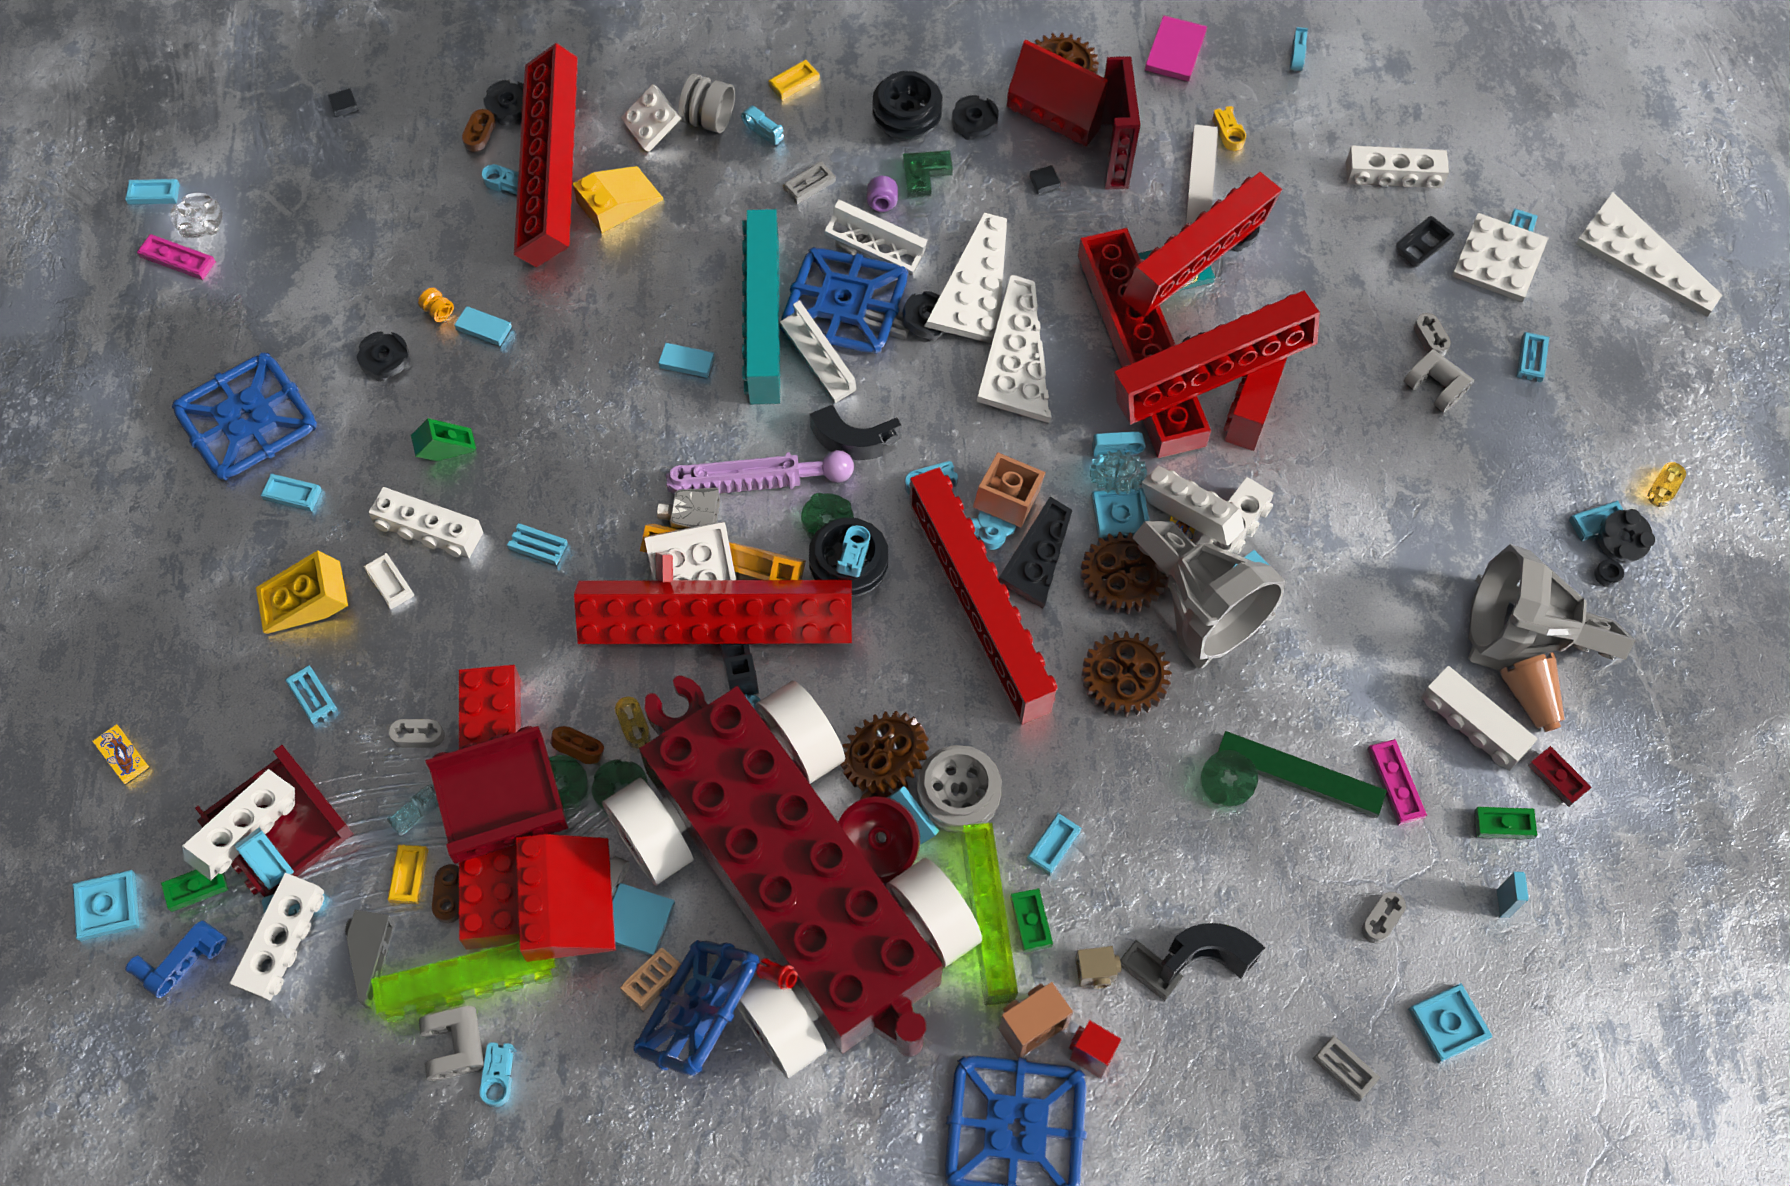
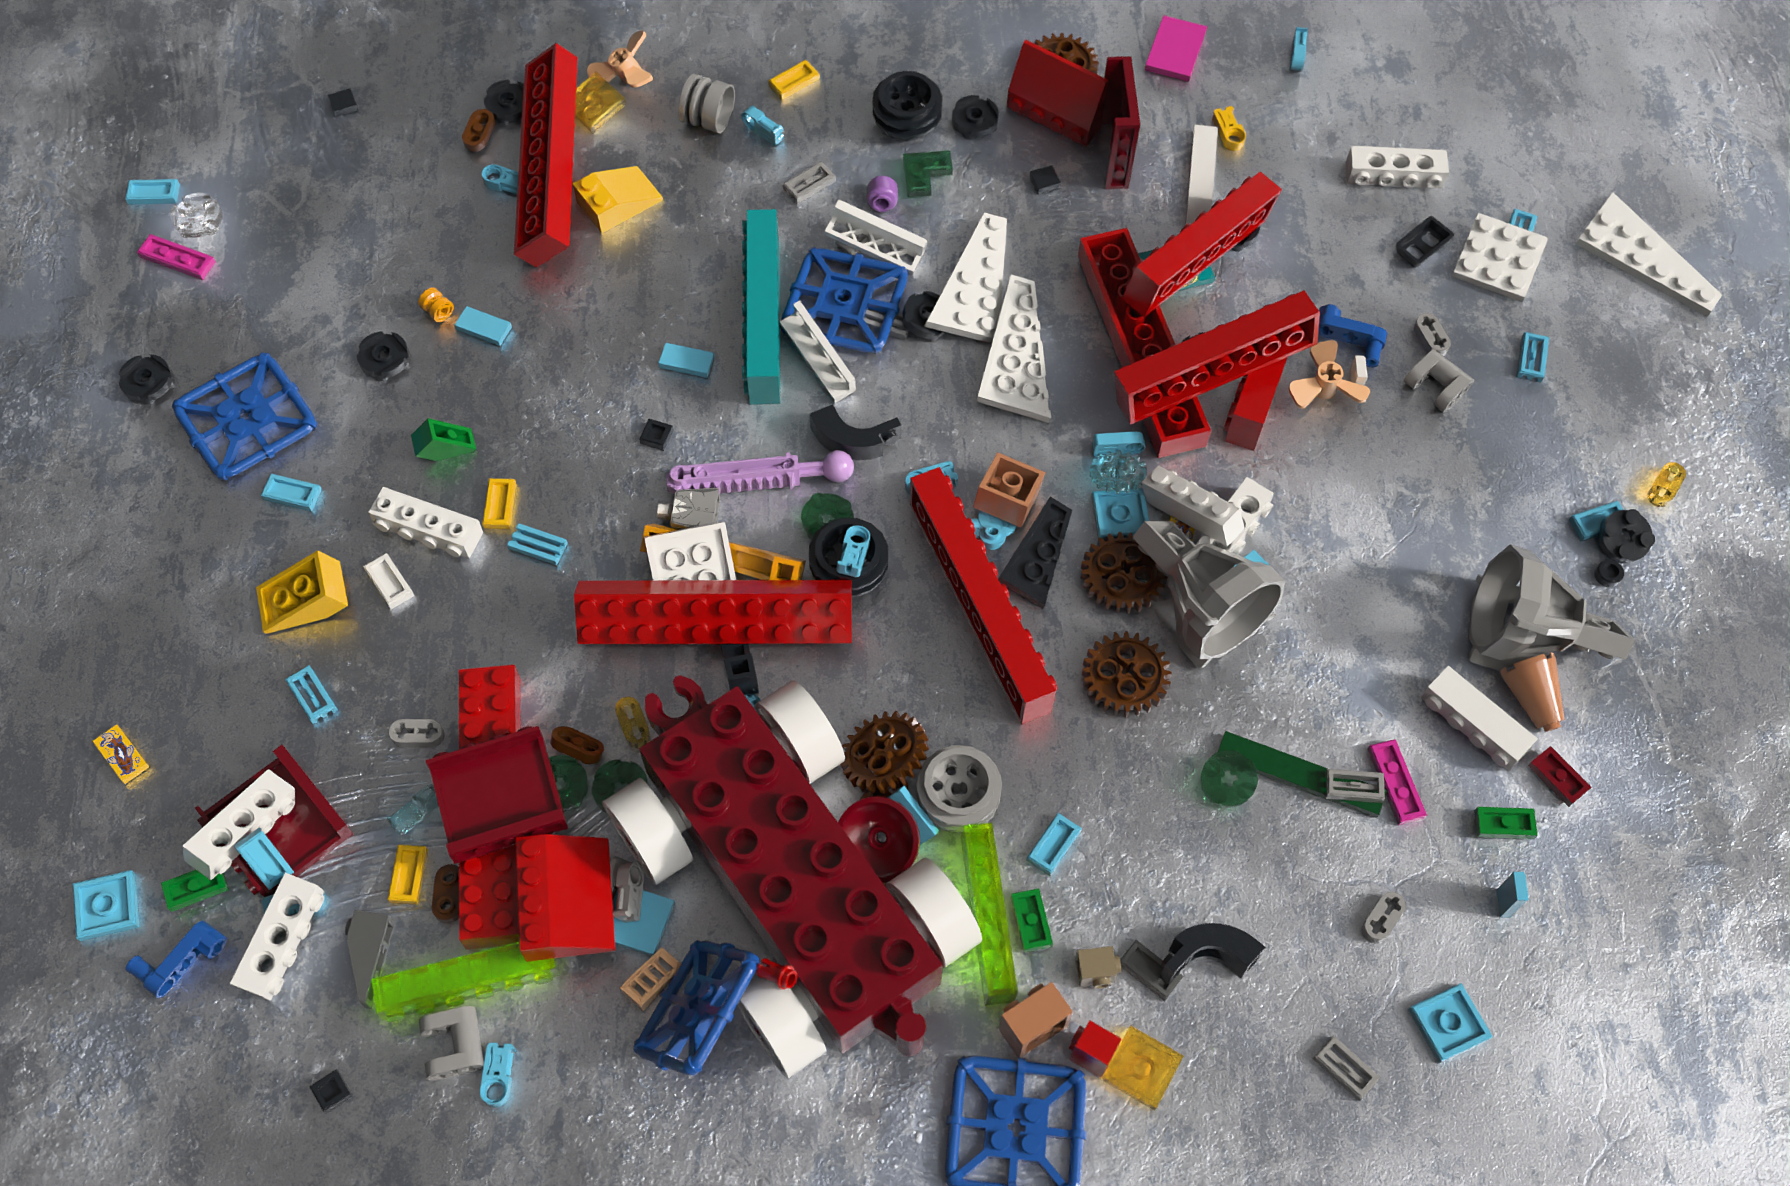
(149, 390): none -> black plate
(331, 1091): none -> black tile
(499, 503): none -> yellow tile
(597, 102): none -> clear yellow plate
(623, 64): none -> light nougat piece
(629, 891): none -> light grey piece
(651, 118): white plate -> none
(656, 434): none -> black tile
(664, 566): tile -> none
(1142, 1067): none -> clear yellow plate
(1327, 379): none -> light nougat piece
(1352, 332): none -> blue beam
(1353, 795): none -> light grey tile
(1358, 370): none -> white tile

